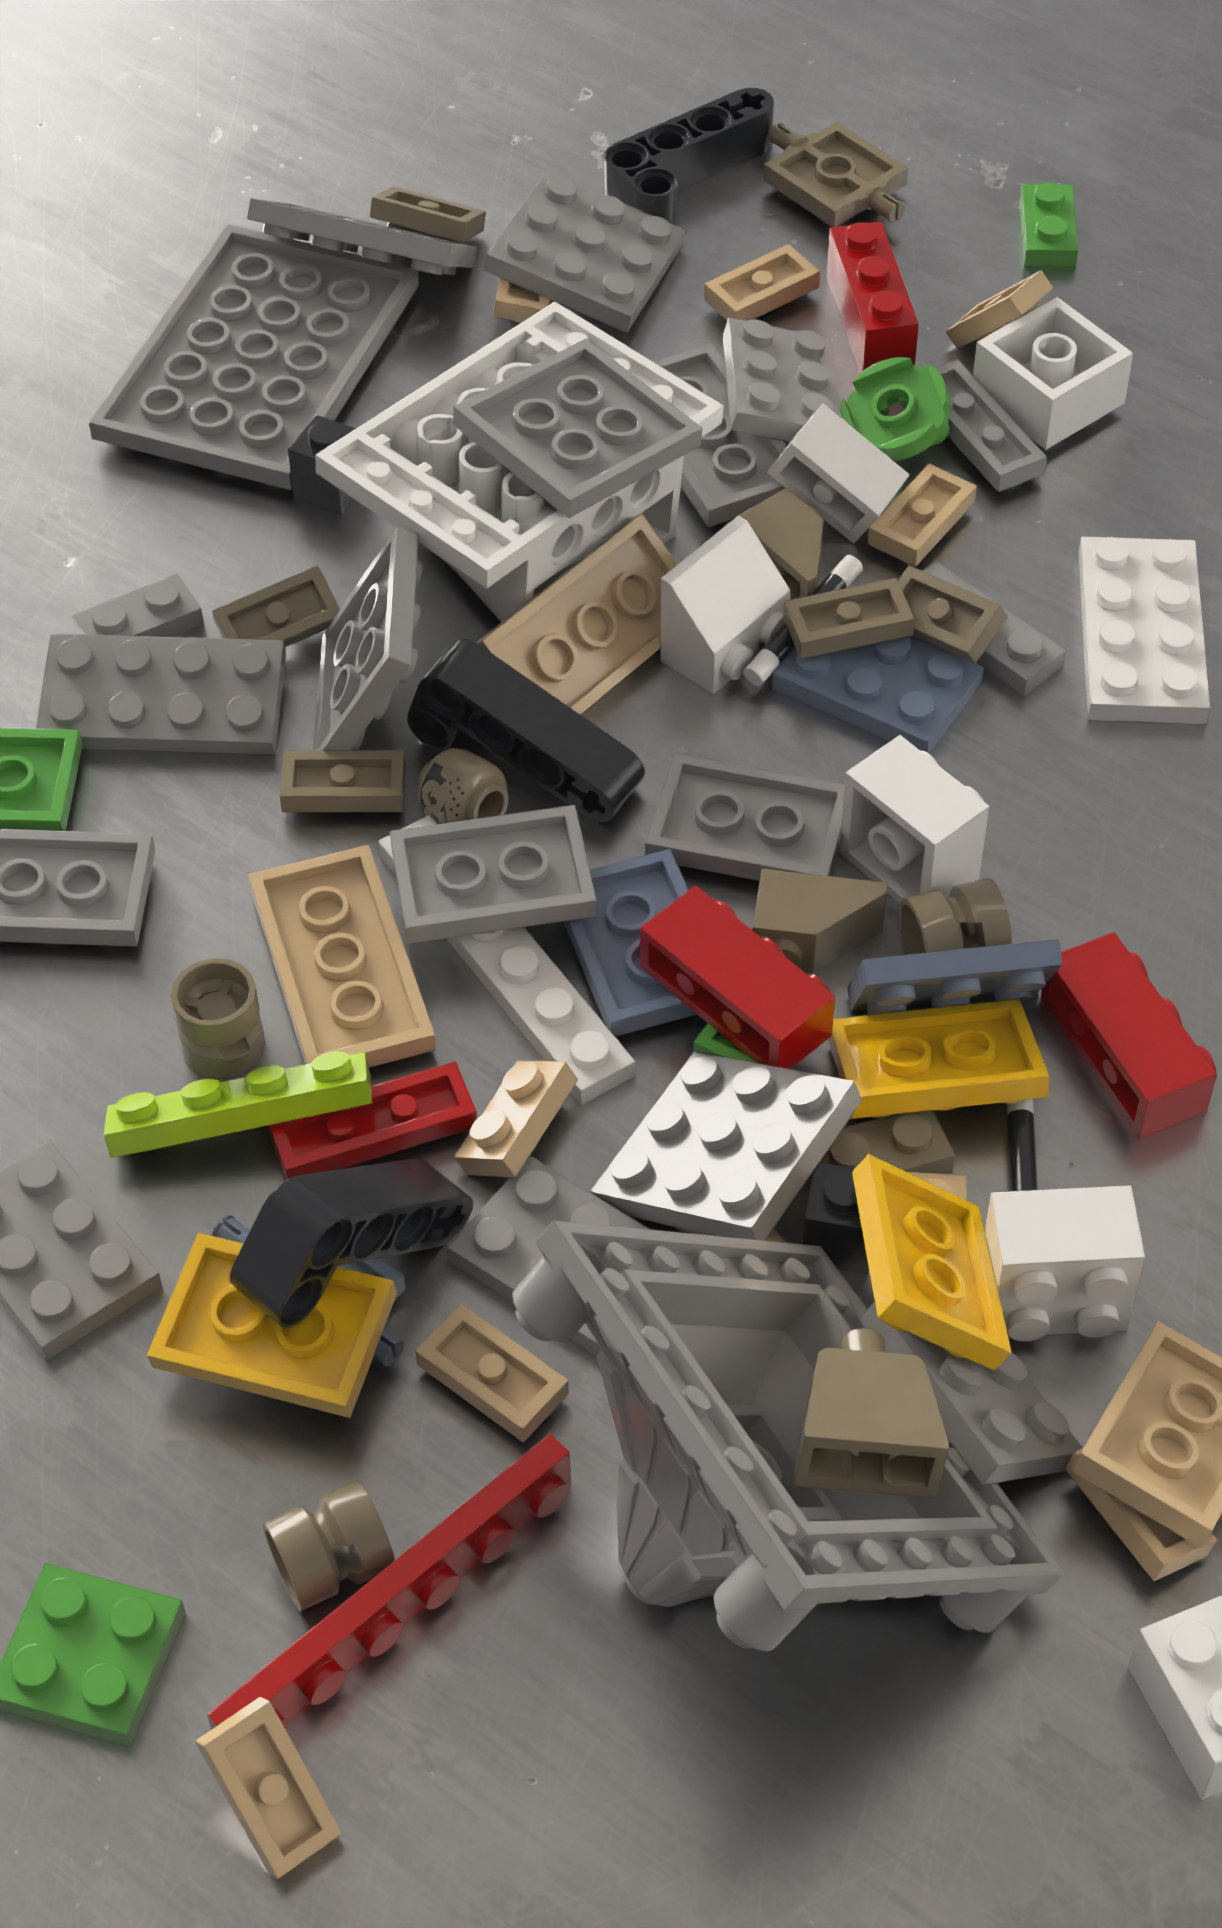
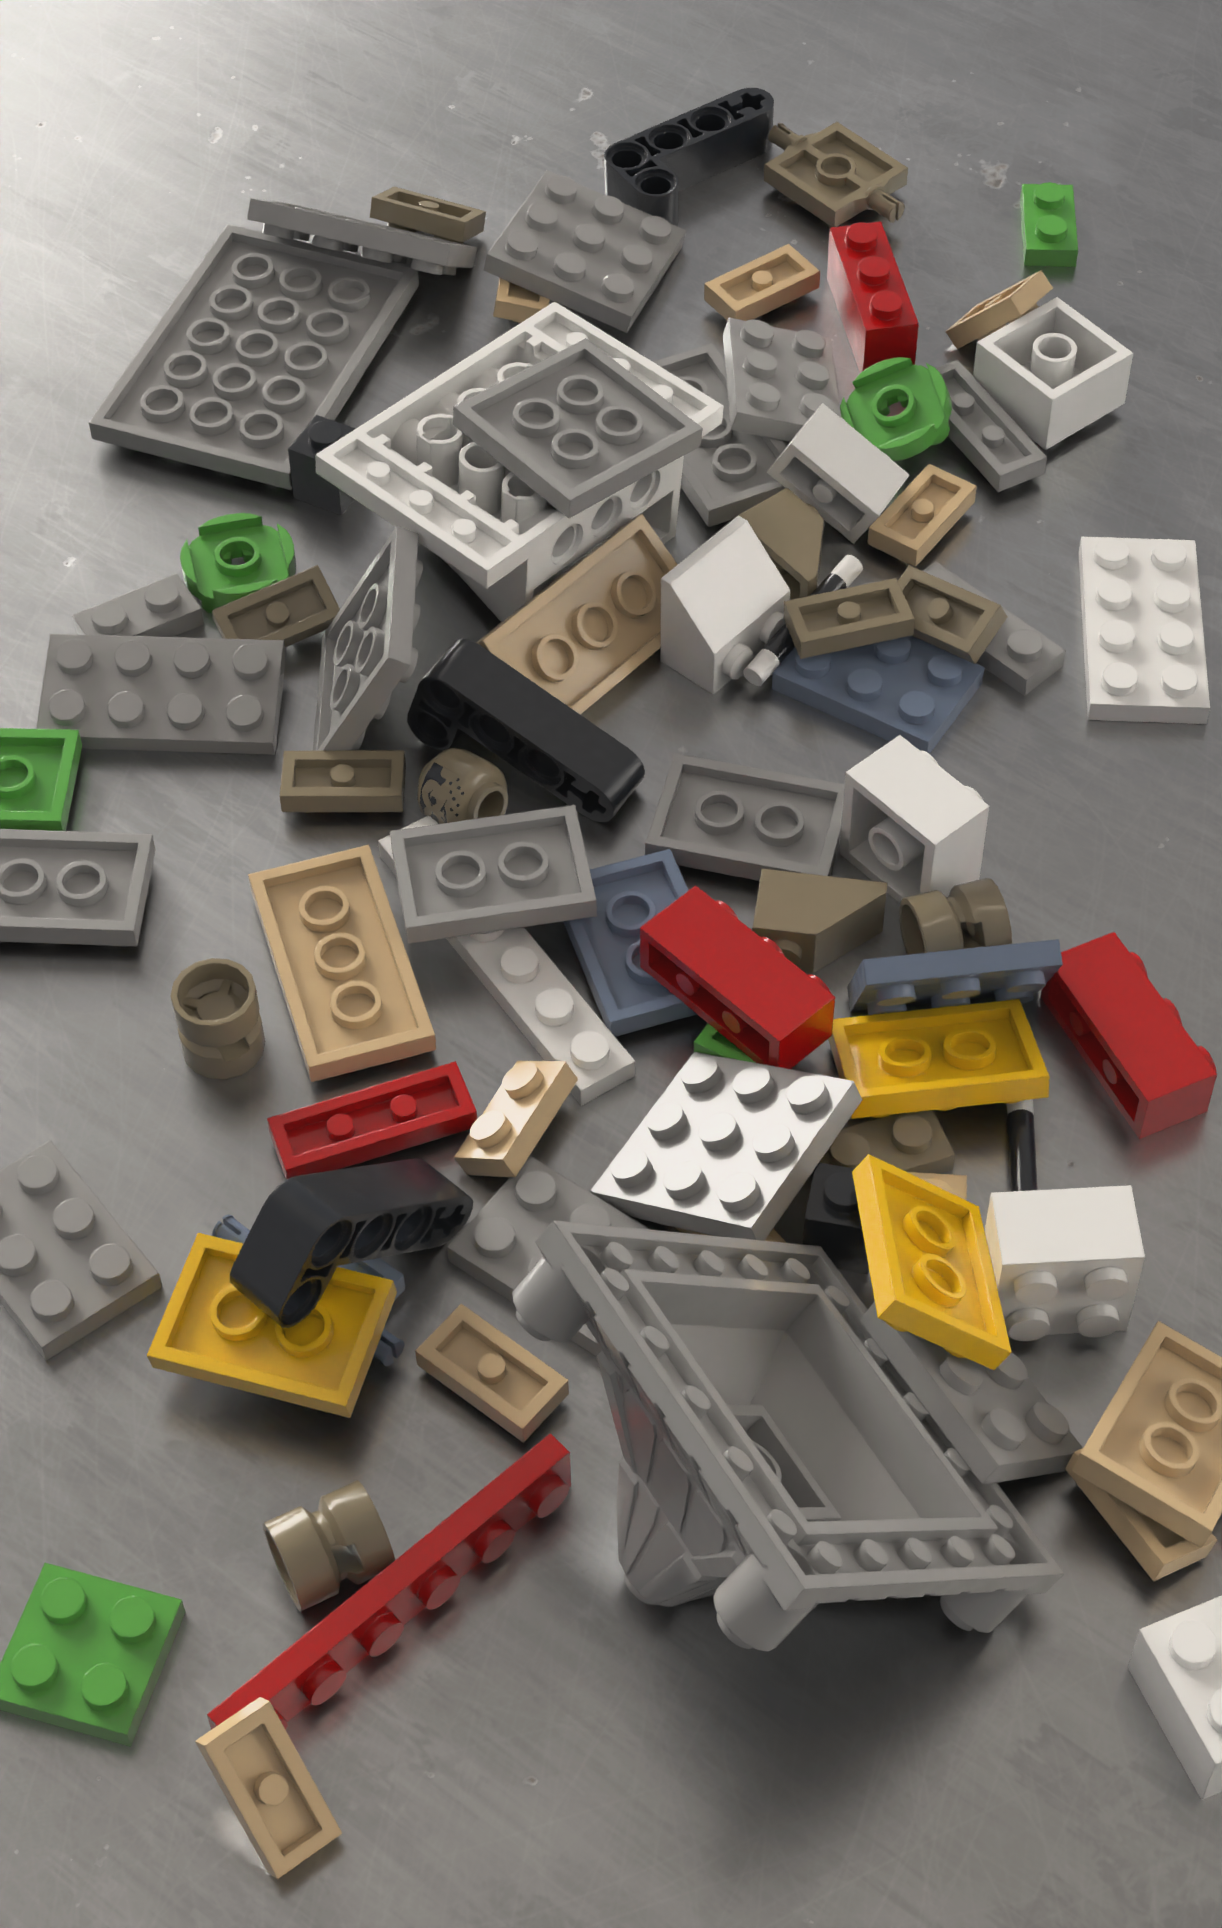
(208, 559): none -> bright green plate
(220, 1108): lime plate -> none
(871, 1422): dark tan torso -> none

